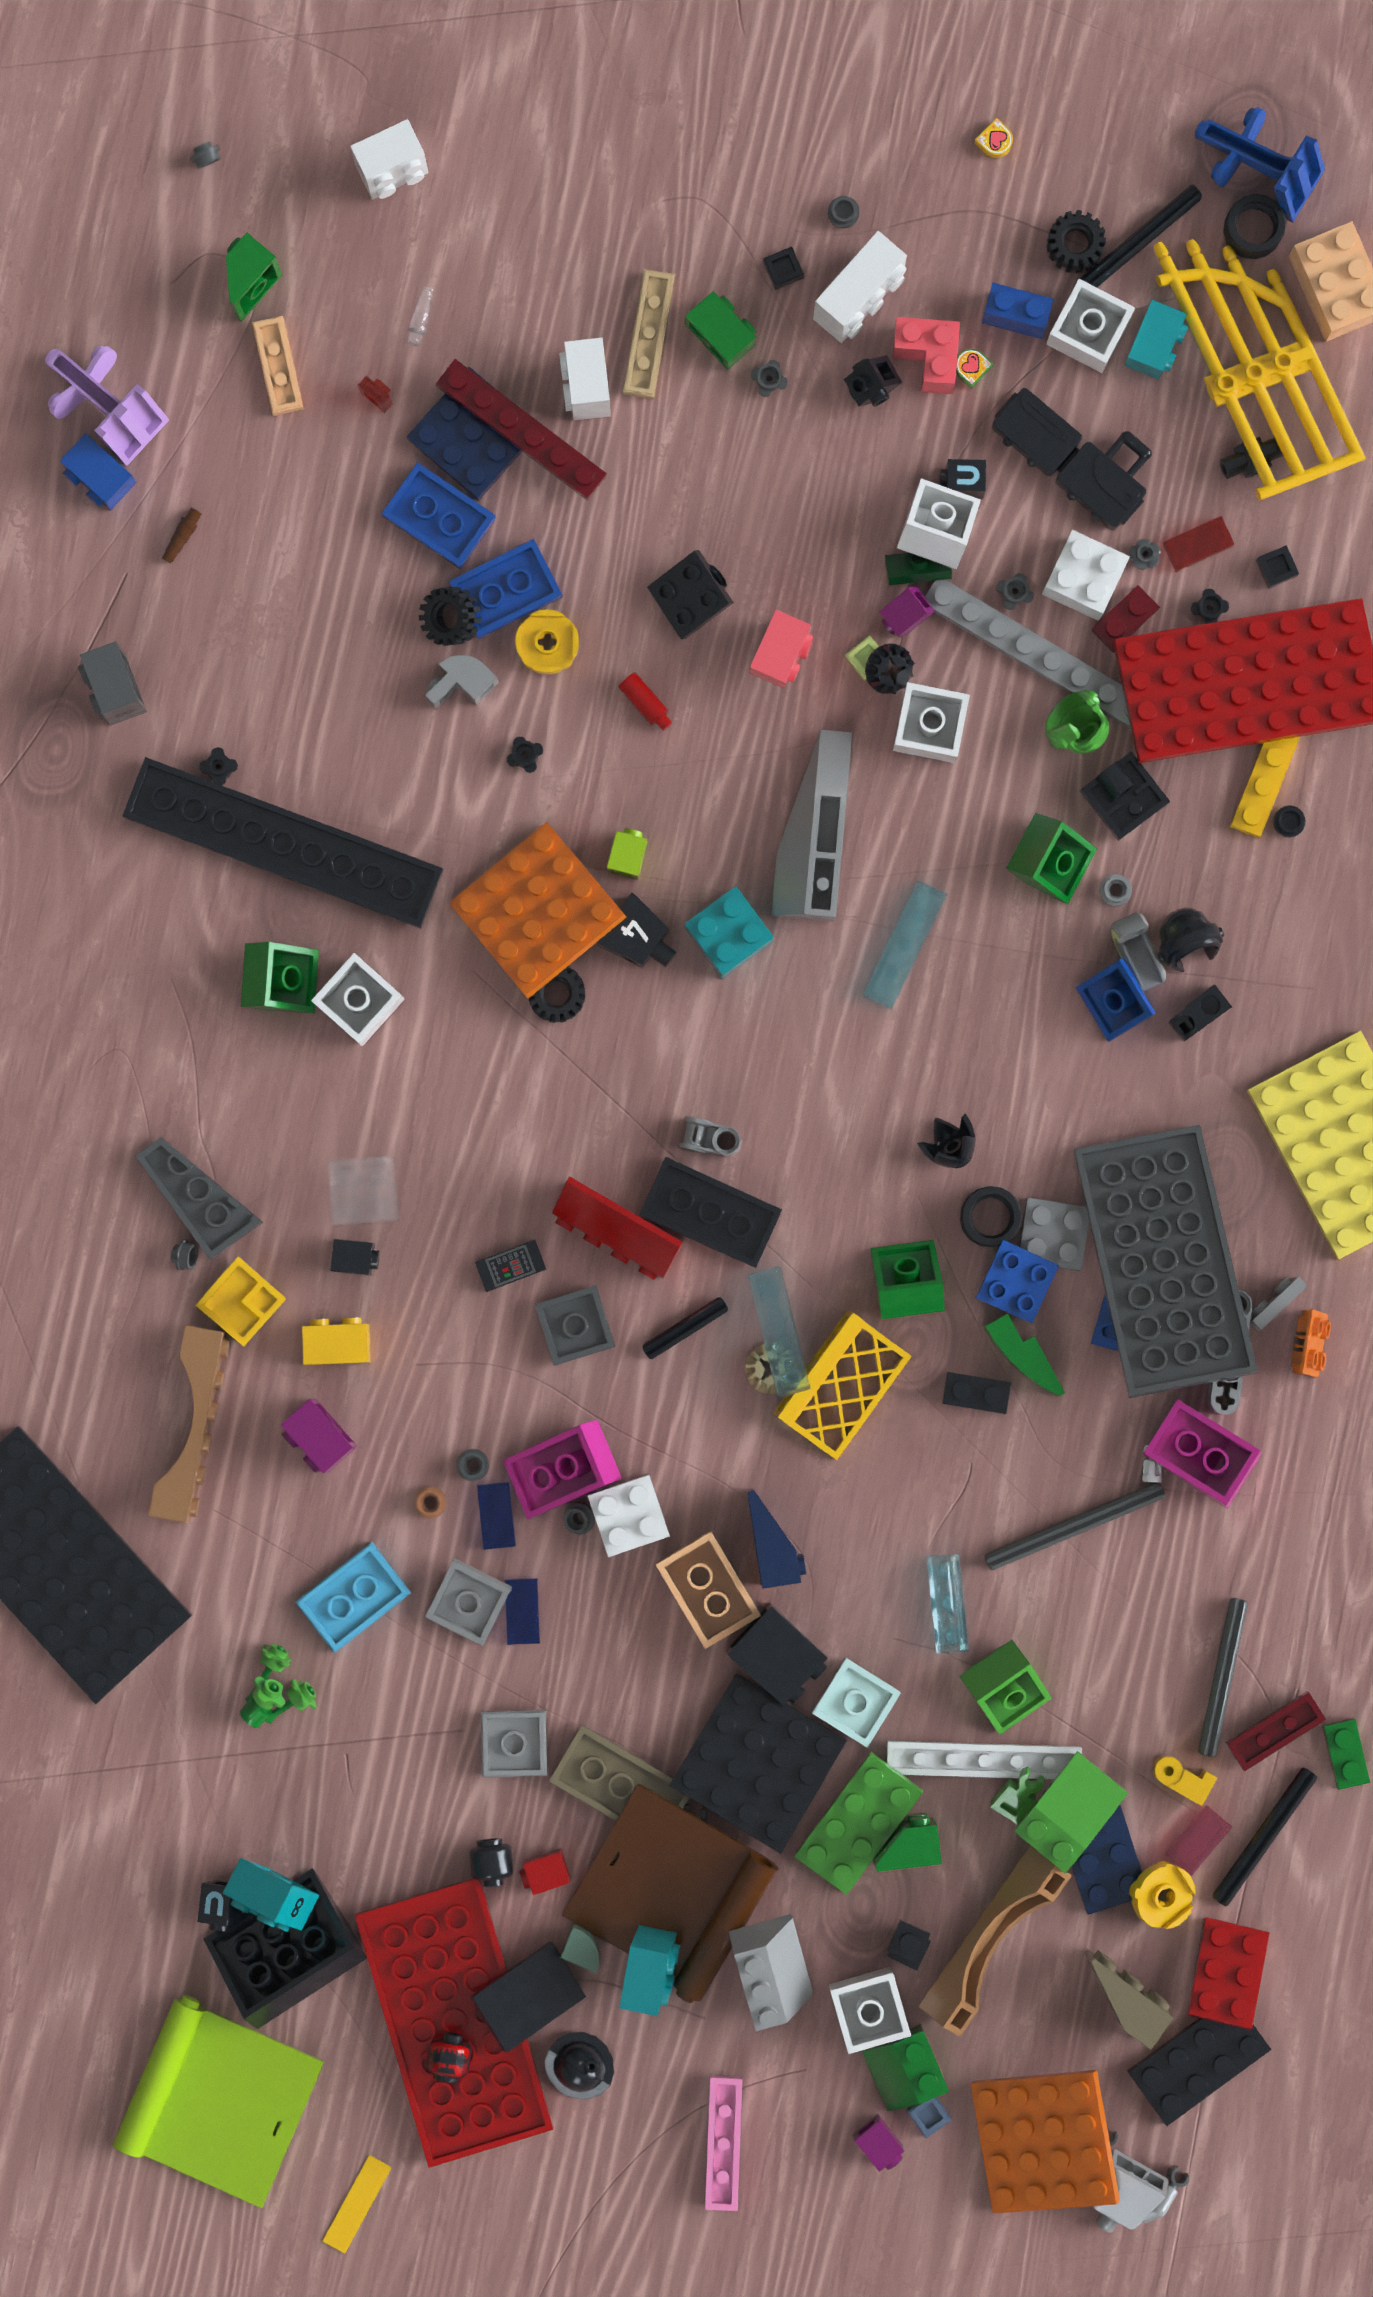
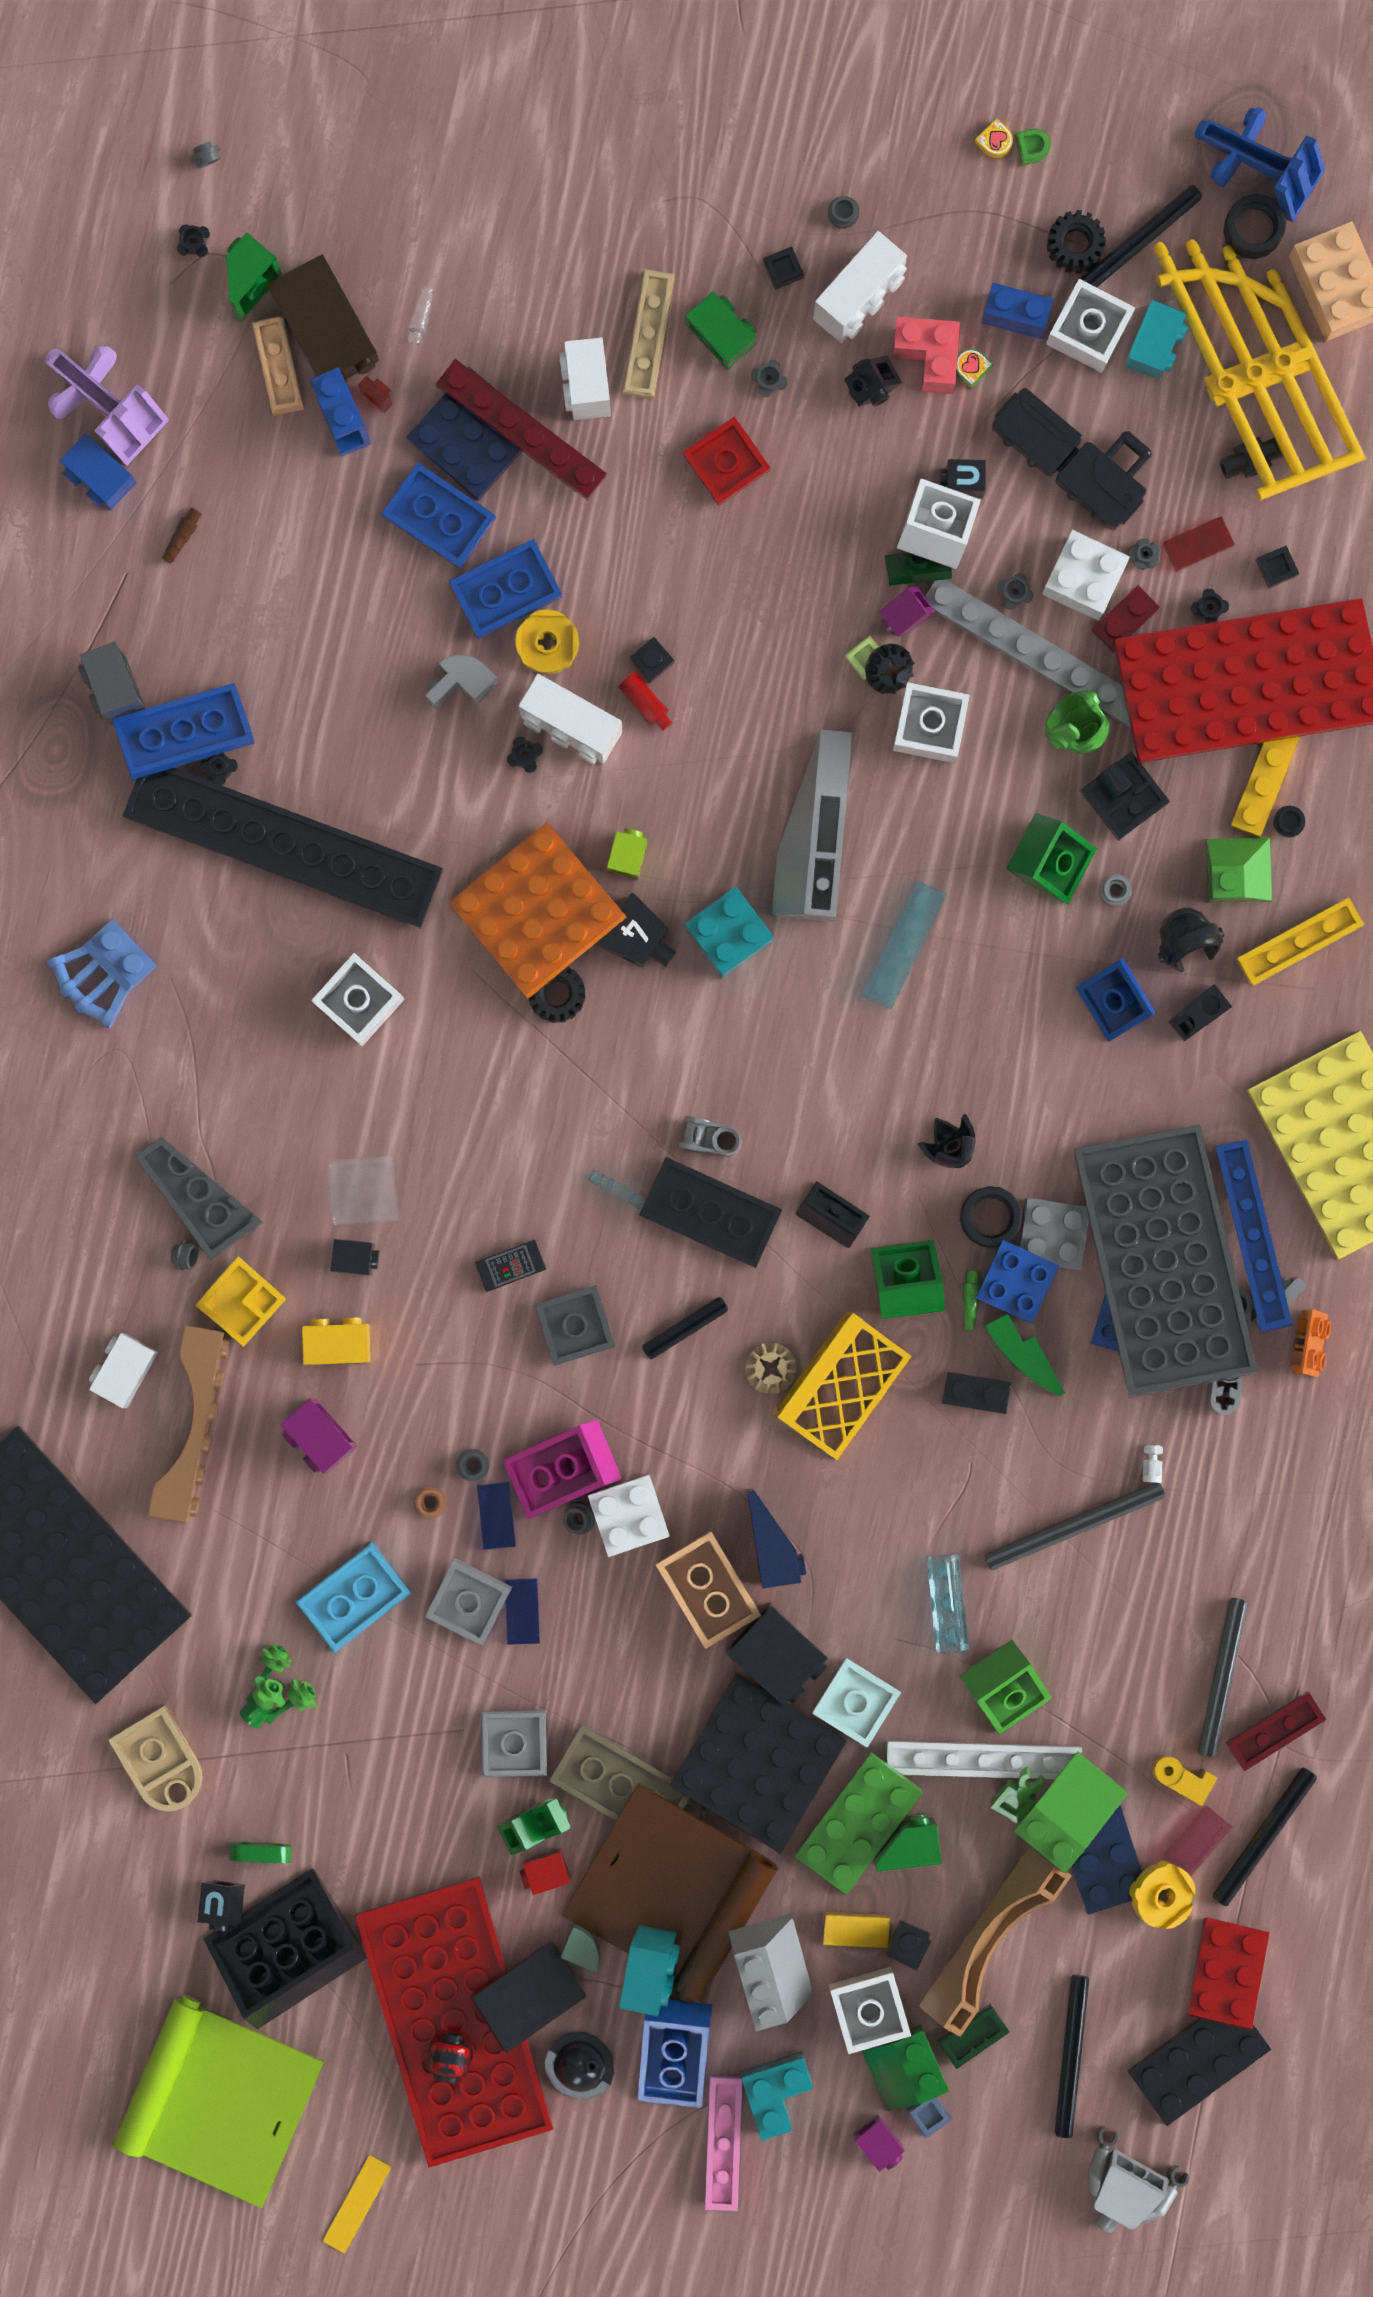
(118, 957): none -> medium blue plate
(122, 1370): none -> white brick
(156, 1758): none -> tan tile
(183, 731): none -> blue plate
(189, 232): none -> black plate
(260, 1852): none -> green beam
(269, 1896): teal brick -> none
(279, 977): green slope -> none
(323, 320): none -> dark brown brick
(340, 411): none -> blue panel
(390, 160): white brick -> none
(465, 616): black tyre -> none
(491, 1861): black head -> none
(534, 1826): none -> green brick
(570, 720): none -> white brick
(616, 1228): red slope -> none
(617, 1190): none -> clear light blue animal
(652, 659): none -> black plate
(675, 2054): none -> blue slope
(691, 594): black plate -> none
(726, 461): none -> red plate
(769, 2086): none -> teal brick
(779, 1331): clear light blue plate -> none
(781, 648): coral brick -> none
(832, 1215): none -> black slope
(856, 1929): none -> yellow slope
(971, 1303): none -> bright green animal
(980, 2034): none -> dark green plate
(1032, 146): none -> bright green tile
(1045, 2142): orange plate -> none
(1071, 2056): none -> black axle
(1137, 950): light grey animal -> none
(1138, 2012): dark tan slope -> none
(1203, 1453): dark pink slope -> none
(1238, 870): none -> bright green slope
(1254, 1236): none -> blue plate
(1300, 942): none -> yellow plate
(1346, 1754): green plate -> none

